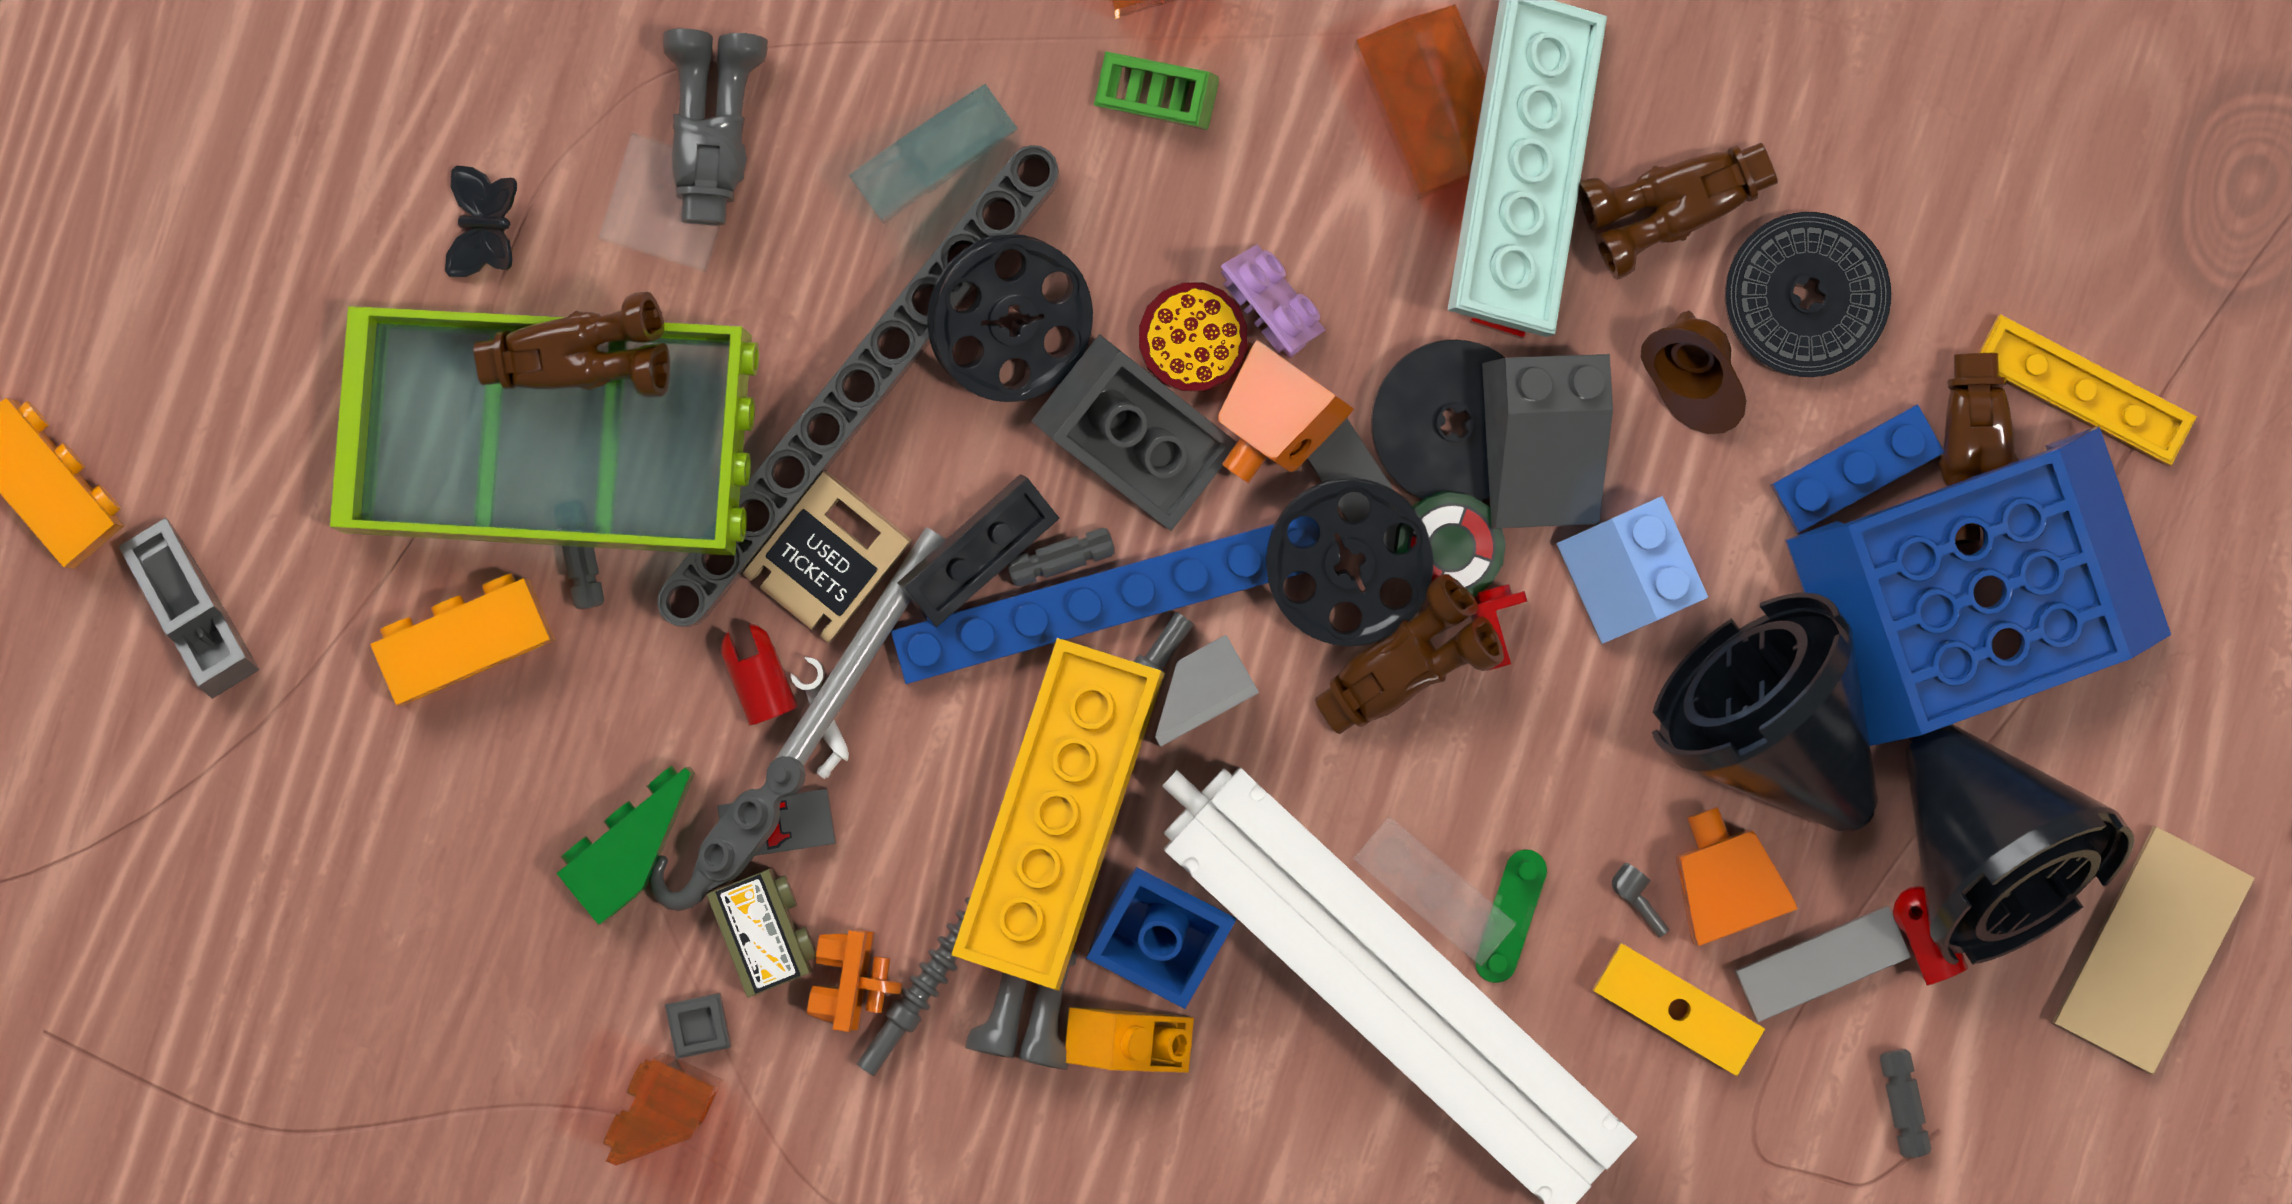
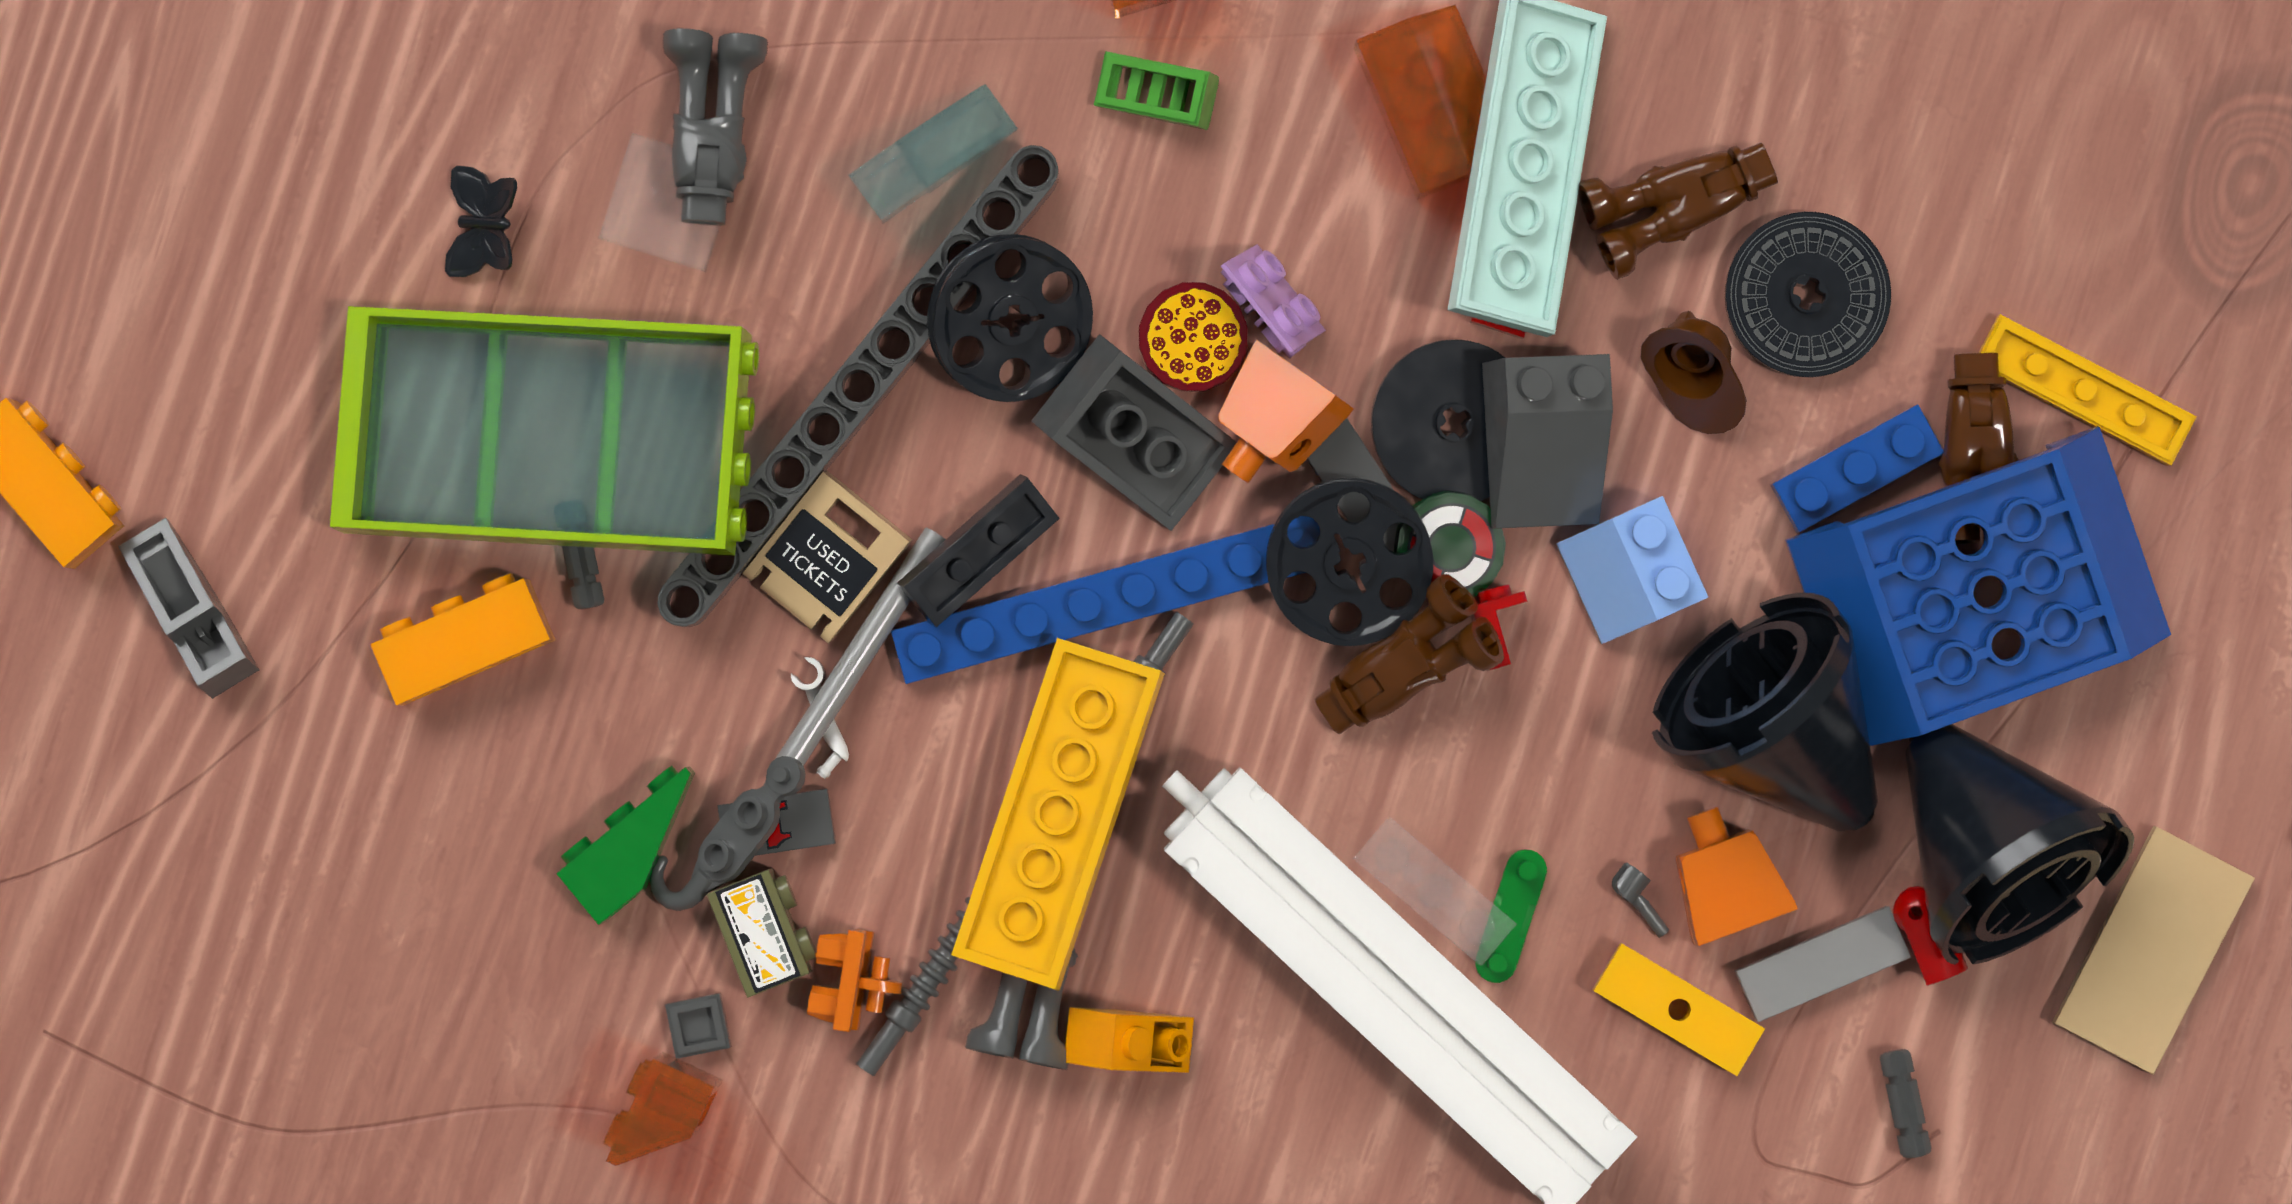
(566, 352): reddish brown piece -> none
(758, 679): red piece -> none
(1061, 557): dark grey axle -> none
(1159, 937): blue slope -> none
(1203, 688): light grey slope -> none

